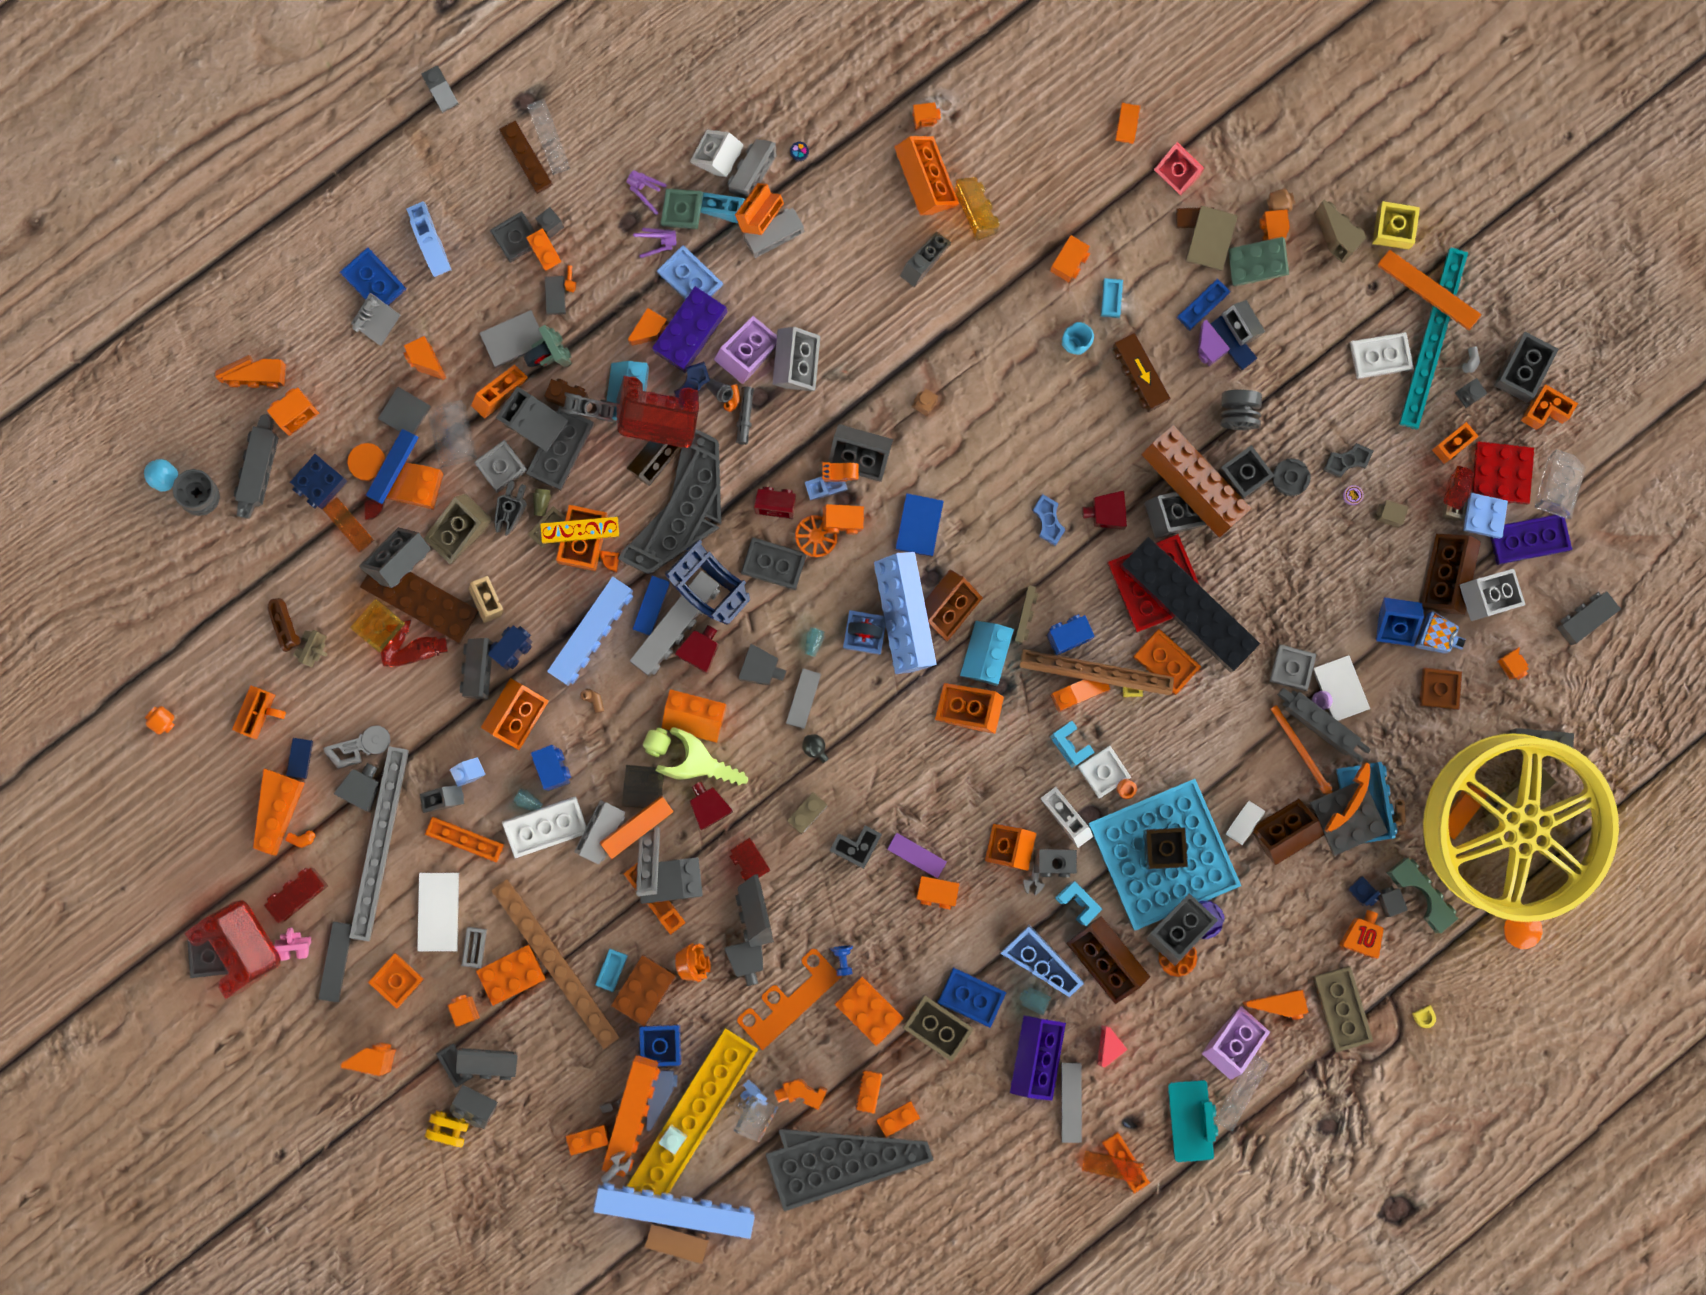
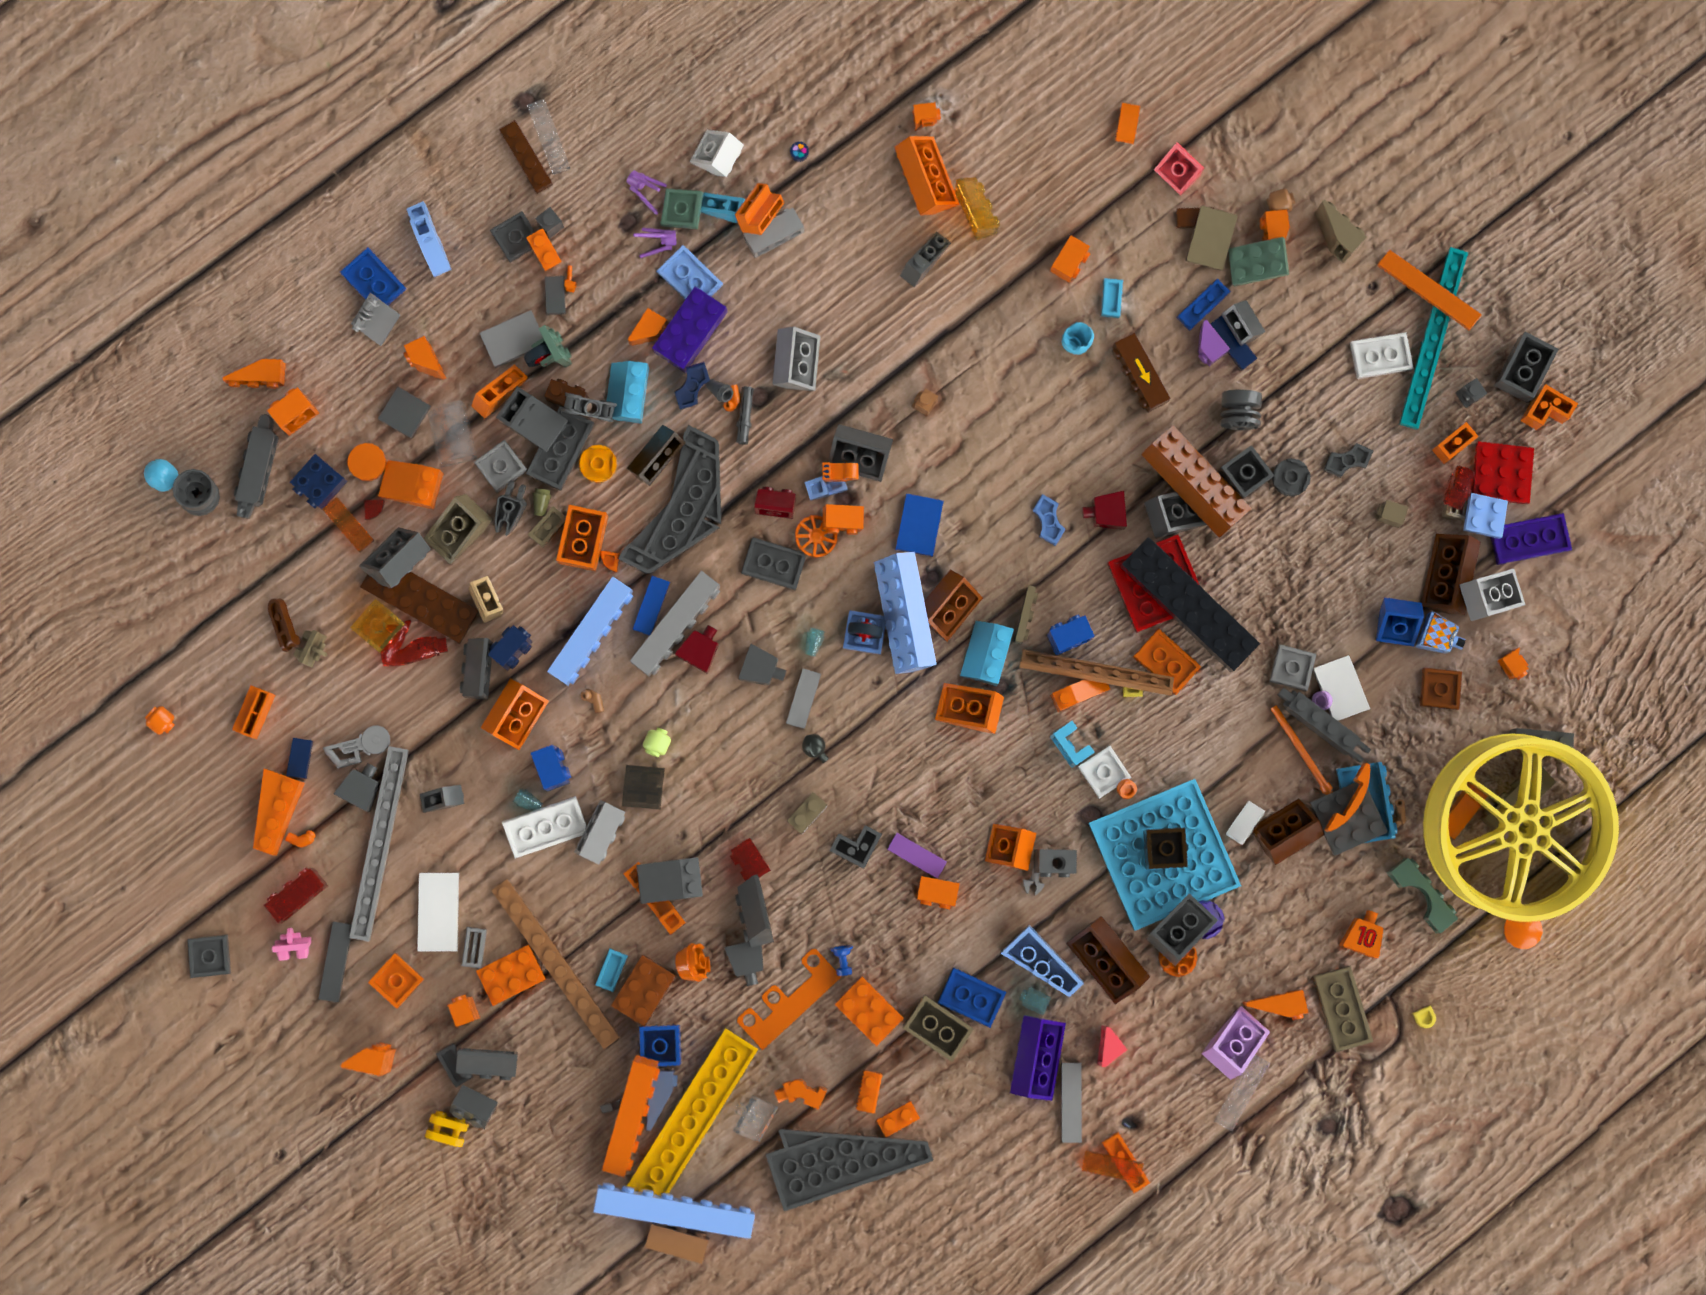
(239, 944): clear red windscreen -> none
(243, 362): orange slope -> none
(275, 713): orange tile -> none
(392, 466): blue tile -> none
(439, 88): slope -> none
(464, 839): orange tile -> none
(467, 771): light blue brick -> none
(579, 530): yellow tile -> none
(588, 1139): orange brick -> none
(598, 463): none -> light orange tile
(616, 1167): light grey bar -> none
(636, 827): orange tile -> none
(648, 863): light grey tile -> none
(655, 415): clear red windscreen -> none
(673, 1139): light aqua brick -> none
(689, 564): dark blue wedge -> none
(694, 715): orange slope -> none
(699, 762): yellowish green animal -> none
(708, 806): dark red torso -> none
(746, 349): lavender slope -> none
(752, 168): light grey slope -> none
(753, 1090): light blue tile -> none
(1067, 817): white slope -> none
(1083, 899): medium azure panel -> none
(1192, 1121): teal bracket -> none
(1353, 495): tile -> none
(1364, 892): dark blue bracket -> none
(1392, 901): dark grey brick -> none
(1396, 225): light yellow brick -> none
(1473, 362): light grey arm -> none
(1560, 484): clear slope -> none
(1588, 617): dark grey brick -> none

